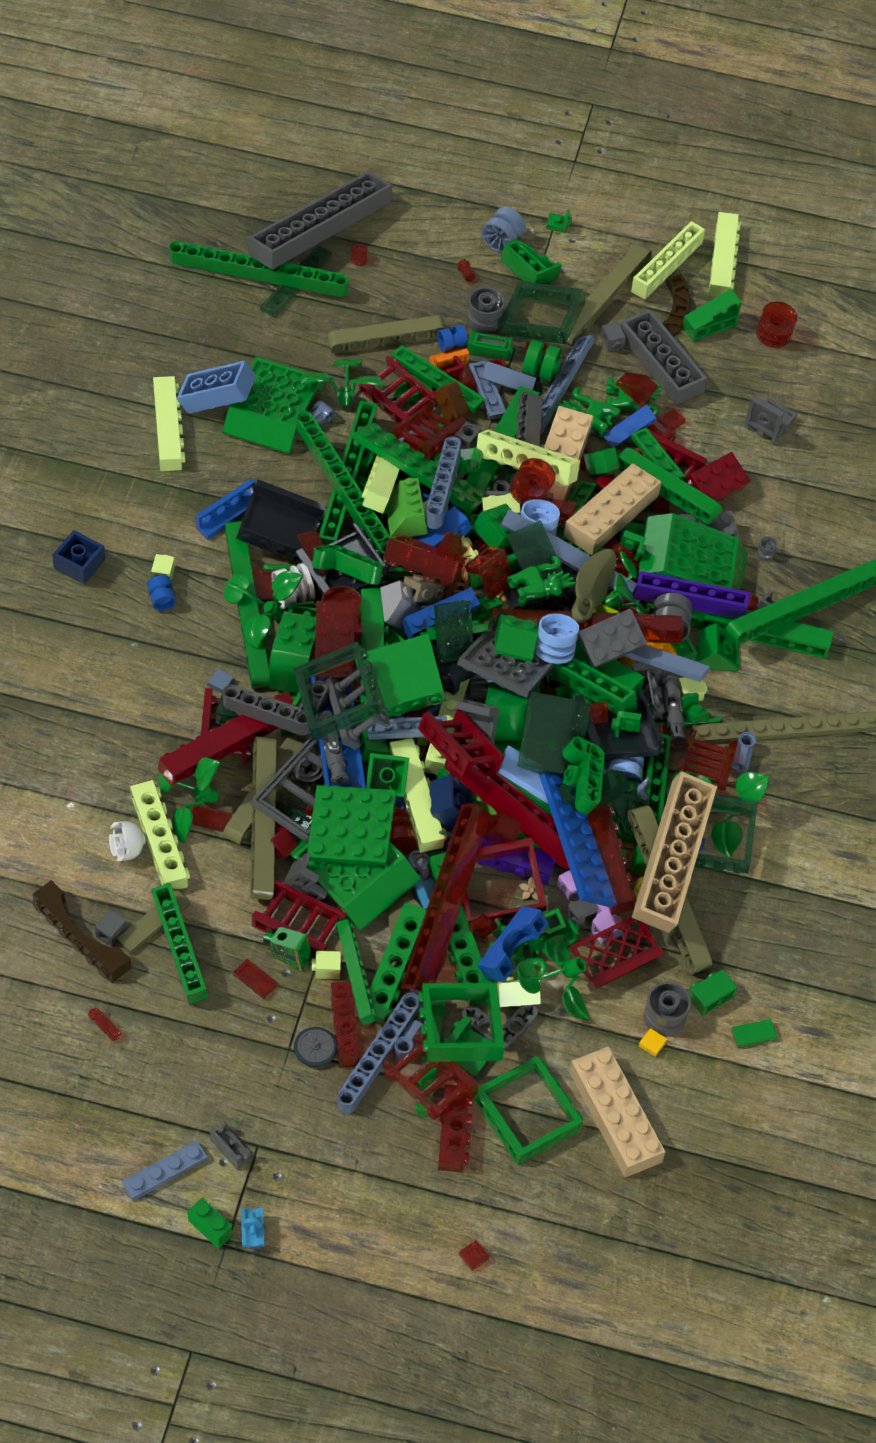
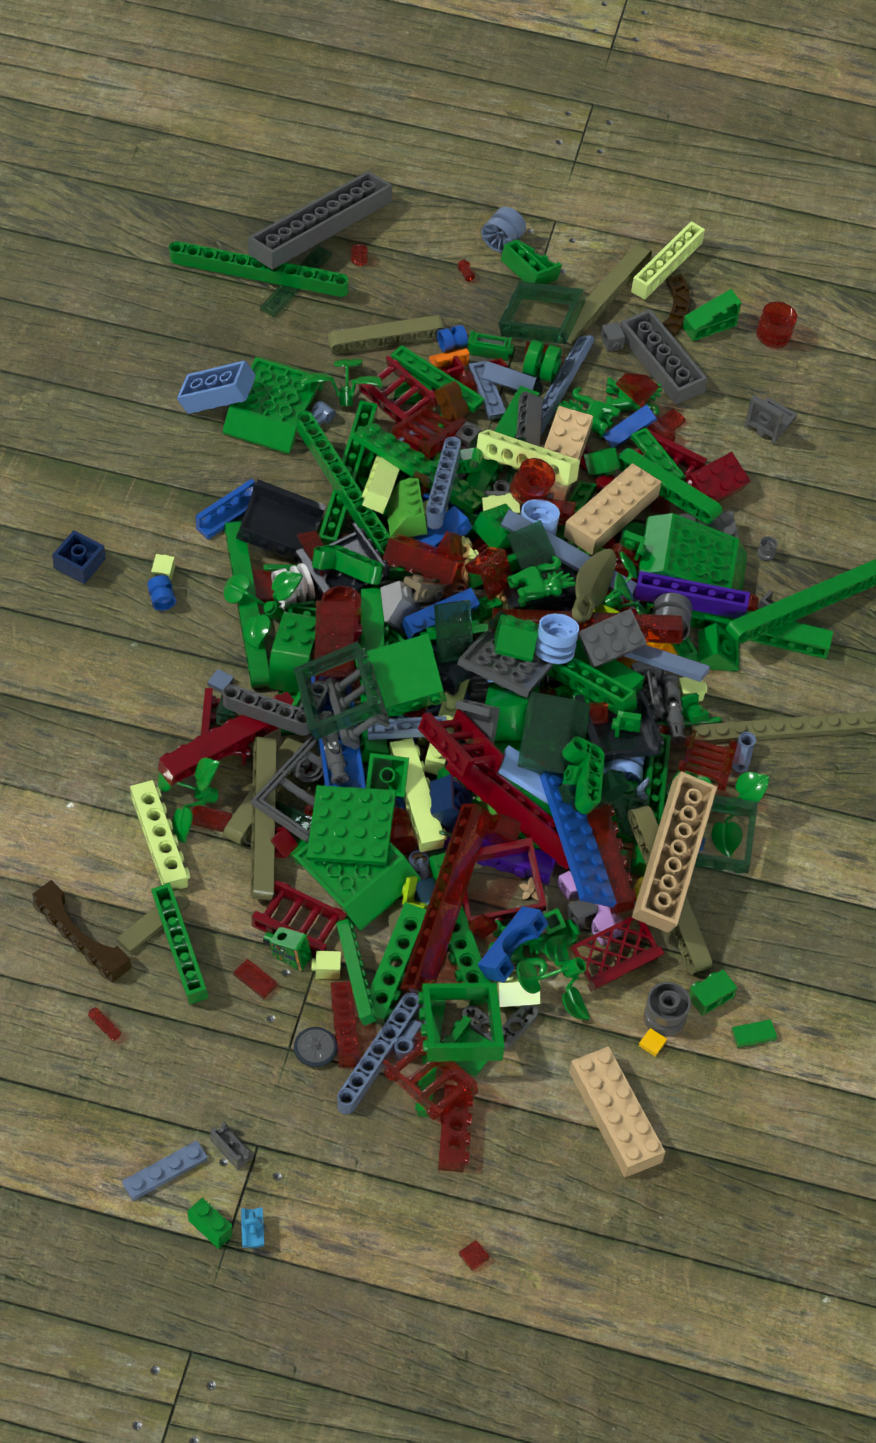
(110, 928): dark grey panel -> none
(126, 840): white cylinder -> none
(167, 423): yellowish green brick -> none
(304, 880): dark grey panel -> none
(408, 892): none -> lime bracket
(425, 480): none -> animal
(485, 310): dark grey wheel -> none
(517, 1152): green window -> none
(559, 222): green bracket -> none
(723, 254): yellowish green brick -> none

